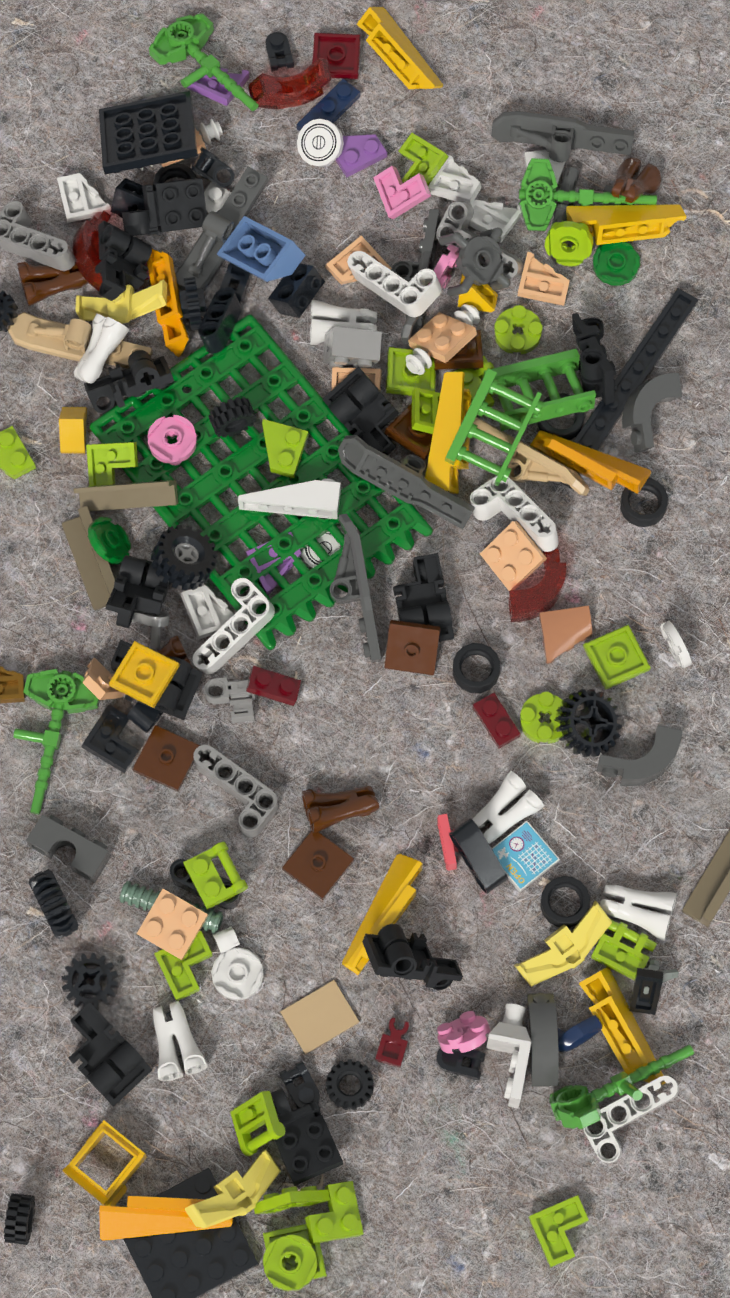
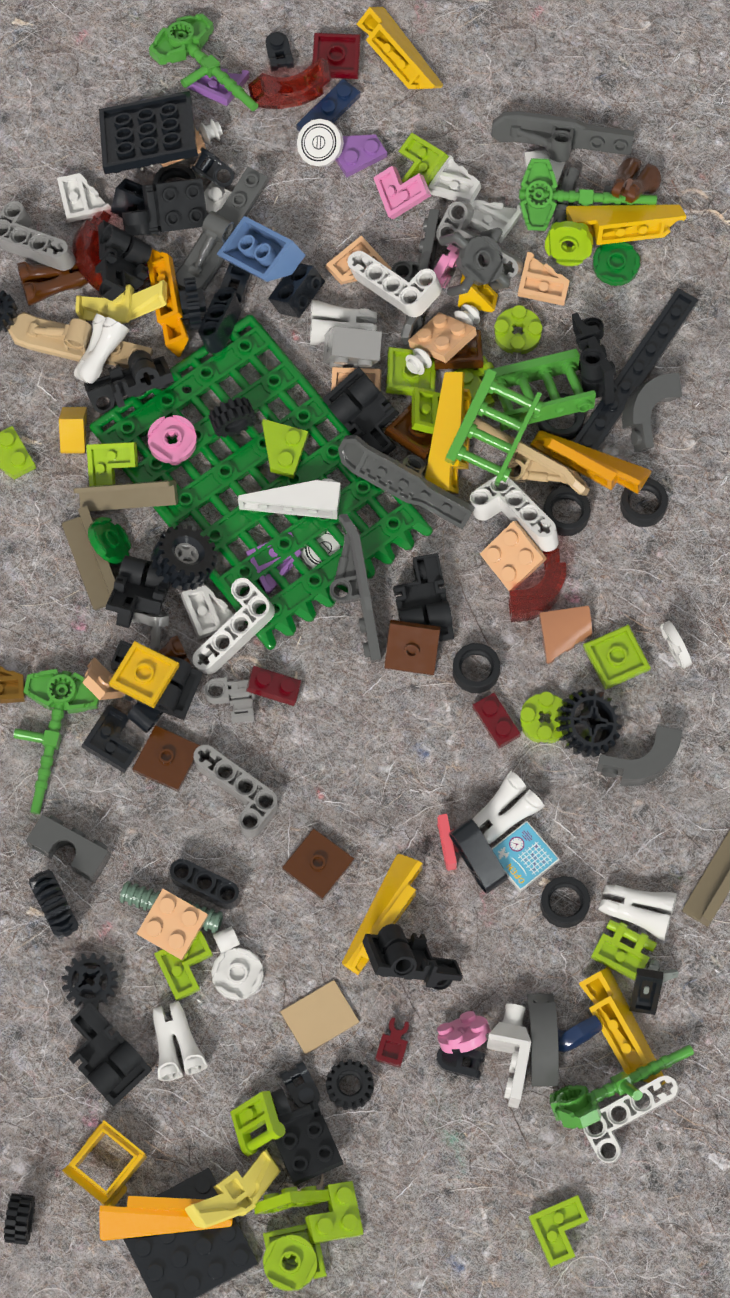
(207, 878): lime plate -> none
(331, 808): reddish brown piece -> none
(561, 493): none -> black tyre
(566, 947): light yellow plate -> none

